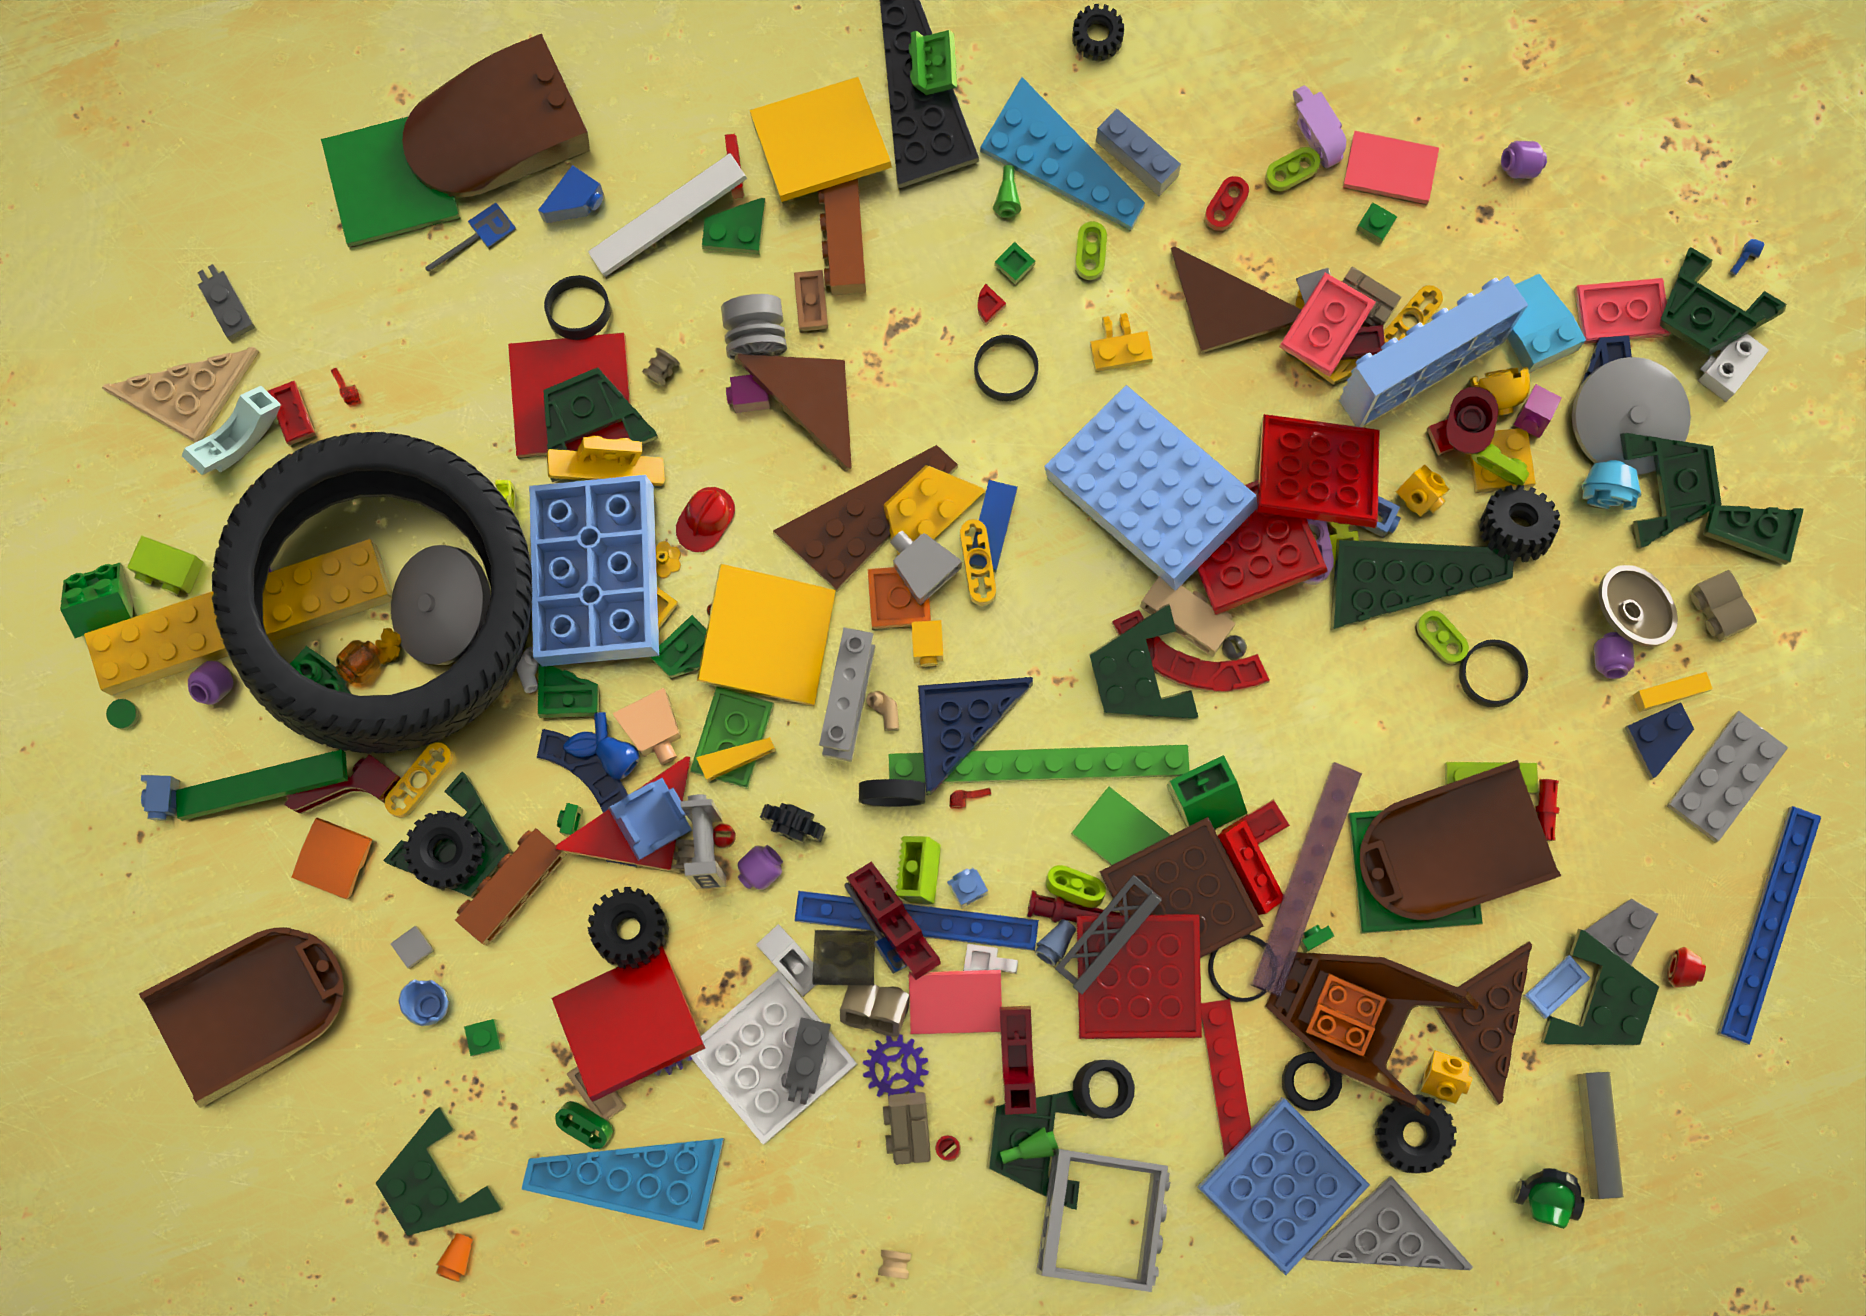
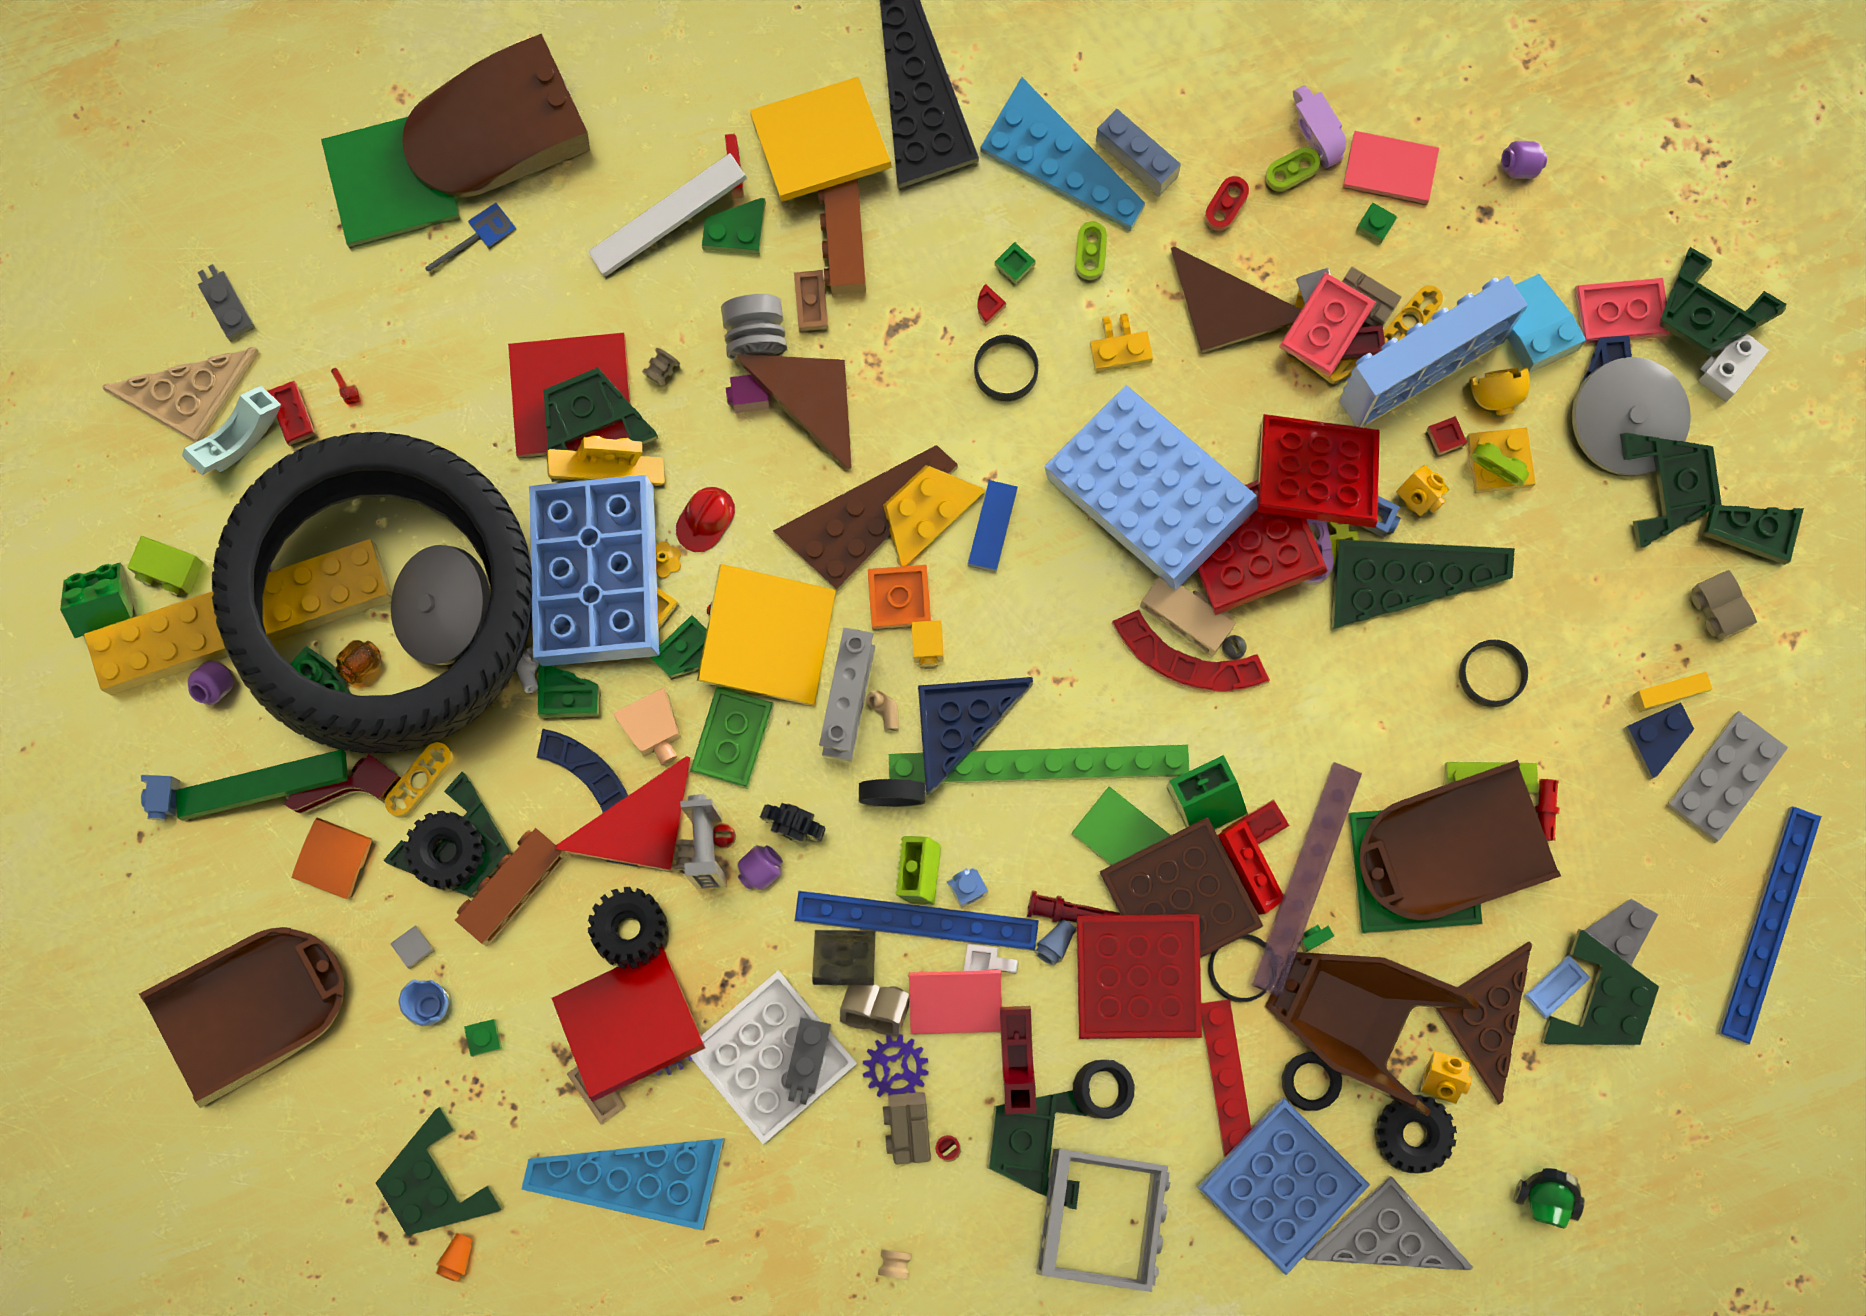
(122, 714): green tile -> none
(388, 646): yellow plant -> none
(507, 490): neon yellow plate -> none
(569, 819): green plate -> none
(571, 282): black tyre -> none
(572, 197): blue slope -> none
(583, 1125): green beam -> none
(616, 756): blue piece -> none
(650, 818): medium blue panel -> none
(727, 760): yellow piece -> none
(788, 959): white slope -> none
(882, 945): dark grey piece -> none
(893, 920): dark red slope -> none
(923, 564): light grey torso -> none
(933, 62): bright green bracket -> none
(959, 797): clear red hand -> none
(966, 542): yellow beam -> none
(1007, 200): bright green cone -> none
(1036, 1146): bright green cone -> none
(1075, 886): lime plate -> none
(1098, 16): black tyre -> none
(1117, 942): dark grey fence -> none
(1127, 673): dark green wing -> none
(1345, 1014): orange slope -> none
(1445, 635): lime plate -> none
(1472, 420): dark red piece -> none
(1517, 539): black tyre -> none
(1537, 411): brick -> none
(1600, 1135): dark grey brick -> none
(1612, 485): medium azure cone -> none
(1613, 655): medium lavender head -> none
(1637, 606): dark tan dish -> none
(1685, 968): red cone -> none
(1753, 248): blue hand -> none

